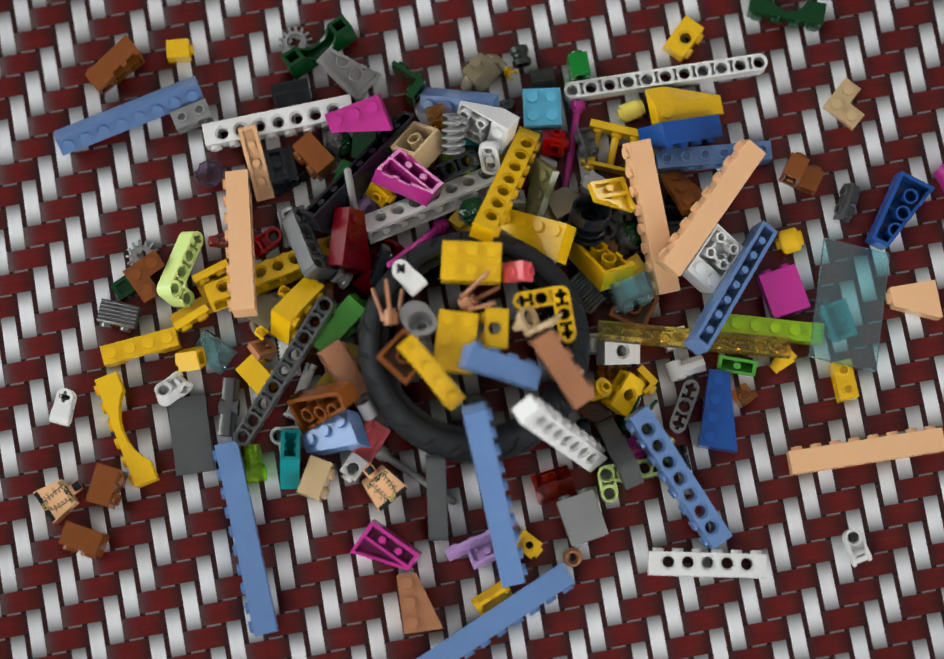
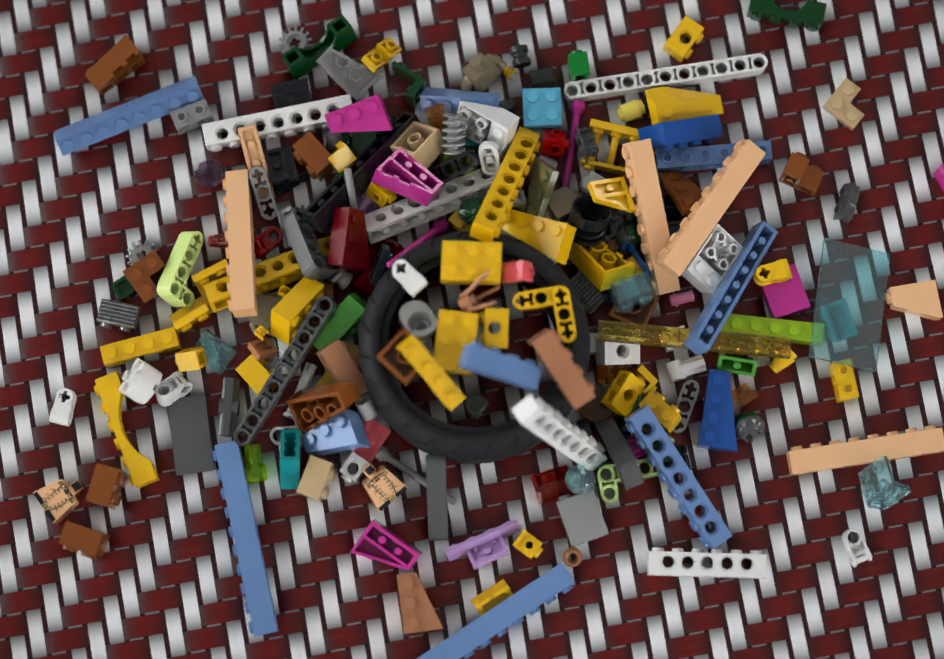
(140, 381): none -> white brick
(179, 50): yellow brick -> none
(262, 208): none -> light grey beam
(342, 157): none -> yellow panel
(381, 55): none -> yellow slope
(389, 316): nougat plant -> none
(493, 493): medium blue brick -> none
(537, 327): tan hair -> none
(580, 480): none -> clear light blue hair
(602, 388): yellow brick -> none
(636, 256): none -> blue piece
(666, 415): none -> yellow brick
(681, 298): none -> bright pink pin
(747, 426): none -> dark grey piece
(776, 272): none -> yellow piece
(790, 240): yellow head -> none
(879, 485): none -> clear light blue bracket
(898, 207): blue wedge -> none

